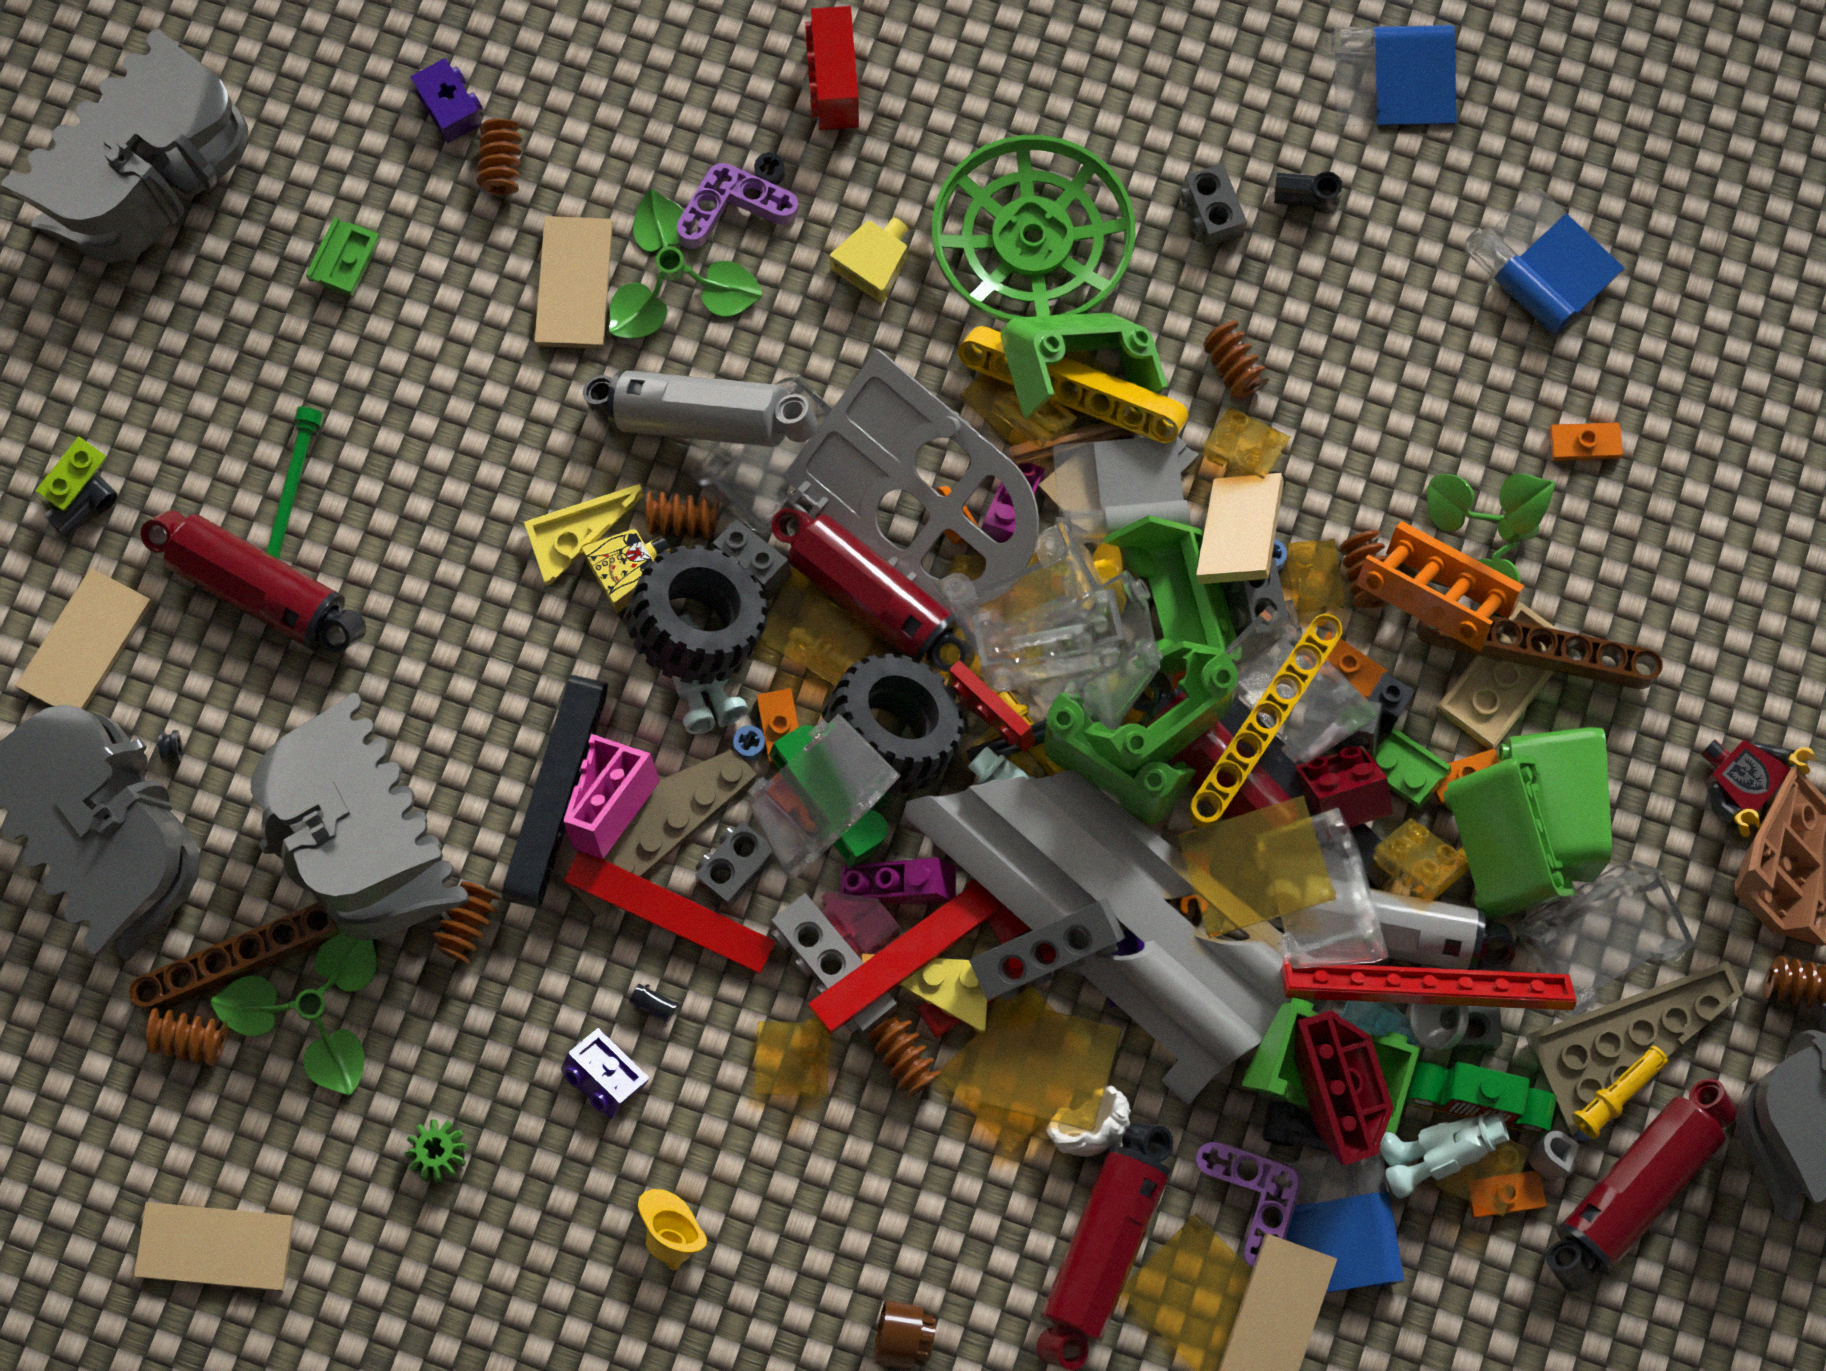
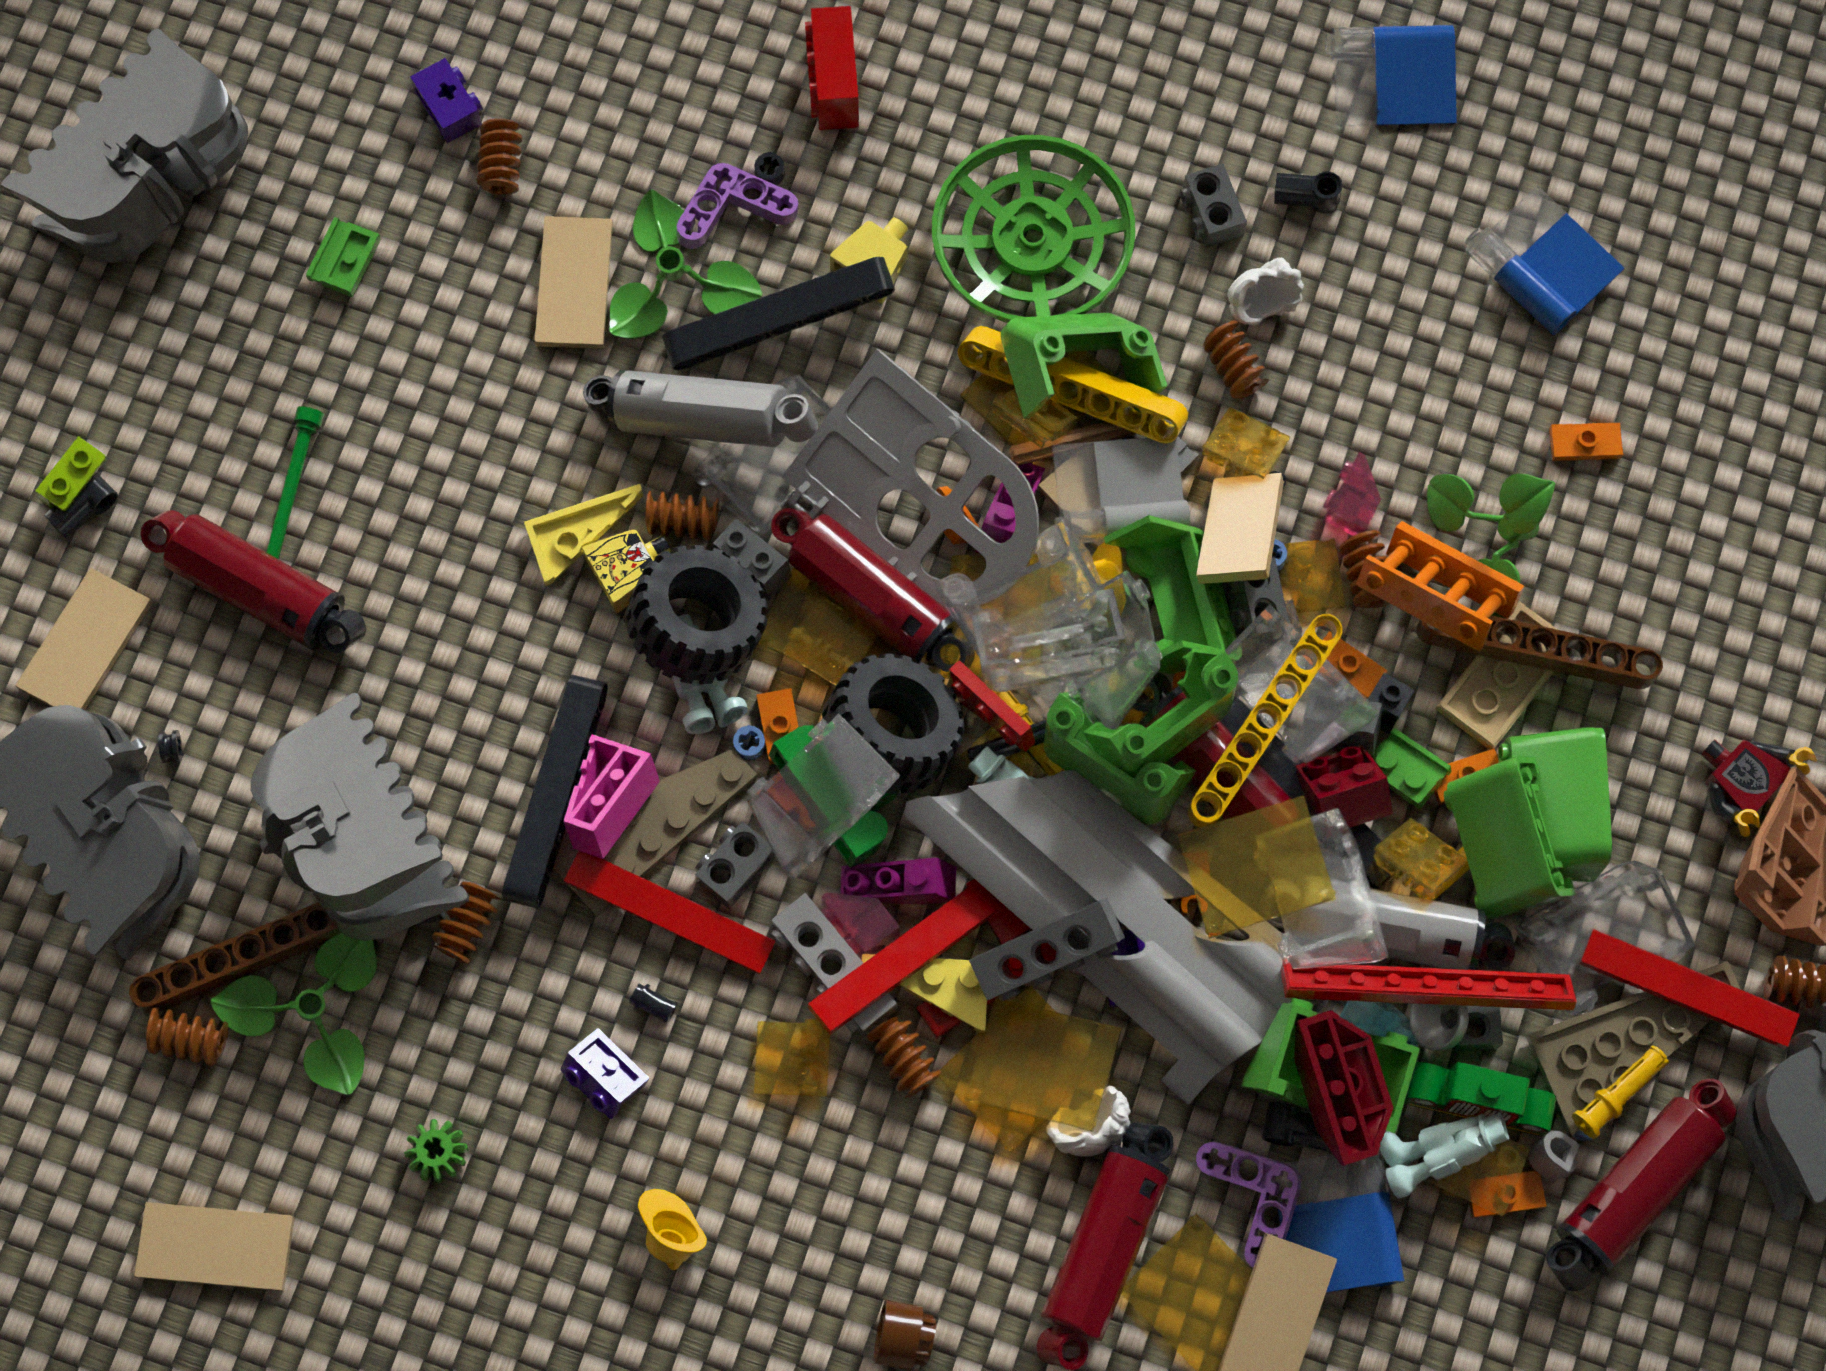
(778, 313): none -> black beam
(1265, 292): none -> white hair
(1356, 500): none -> clear pink slope
(1689, 989): none -> red tile

